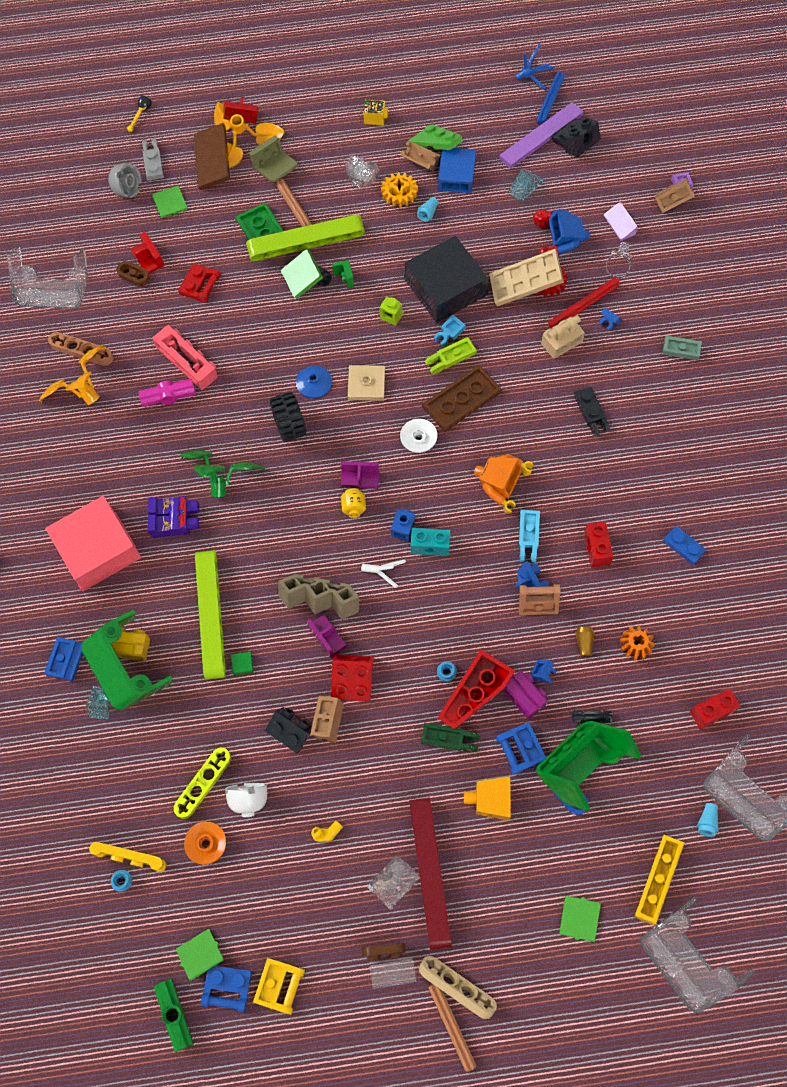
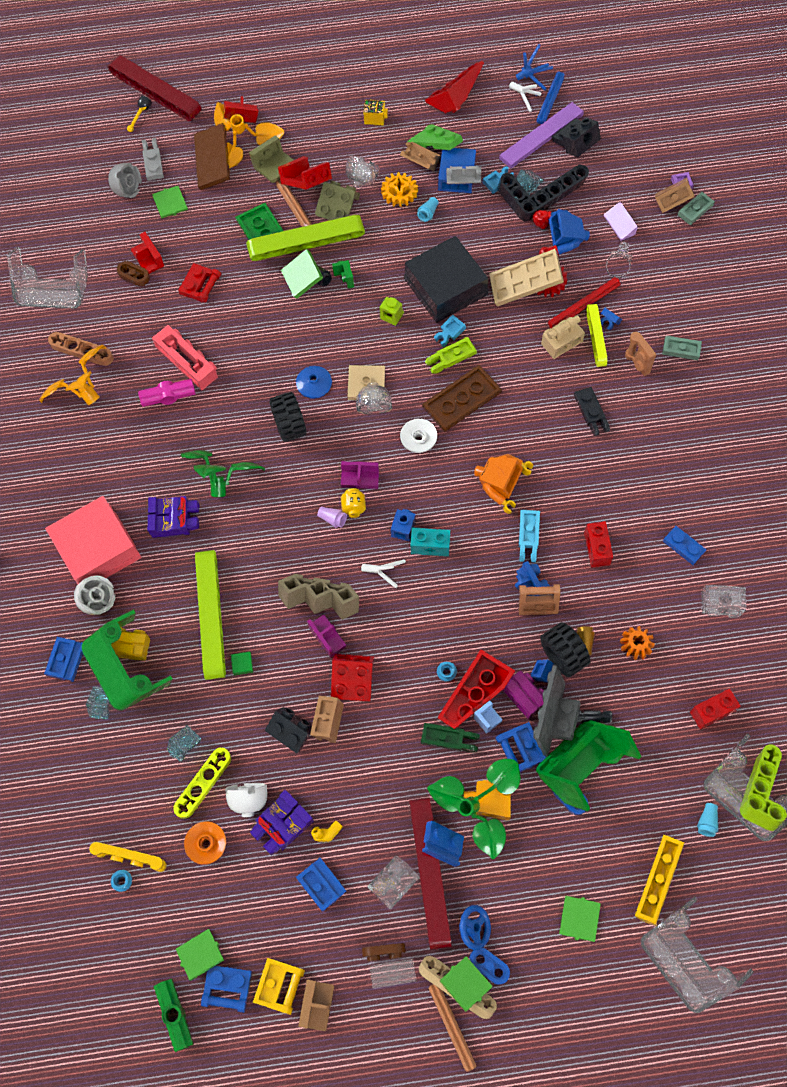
(94, 595): none -> white cylinder
(154, 88): none -> dark red beam
(182, 743): none -> clear light blue bracket
(282, 823): none -> dark purple hips
(300, 175): none -> red panel
(316, 1005): none -> medium nougat panel
(321, 884): none -> blue plate
(333, 516): none -> lavender cone
(335, 201): none -> olive bracket
(373, 398): none -> clear cylinder
(443, 843): none -> blue plate
(456, 90): none -> red wedge
(457, 175): none -> light grey hinge
(465, 984): none -> bright green piece
(472, 927): none -> blue piece
(487, 717): none -> light blue panel
(487, 835): none -> green plant
(490, 964): none -> blue plate
(492, 180): none -> dark azure plate
(522, 90): none -> white plant
(531, 202): none -> black beam
(557, 715): none -> dark grey bracket
(565, 649): none -> black tyre
(596, 335): none -> neon yellow beam
(644, 357): none -> nougat plate
(696, 208): none -> sand green plate
(732, 596): none -> clear brick
(756, 803): none -> lime beam

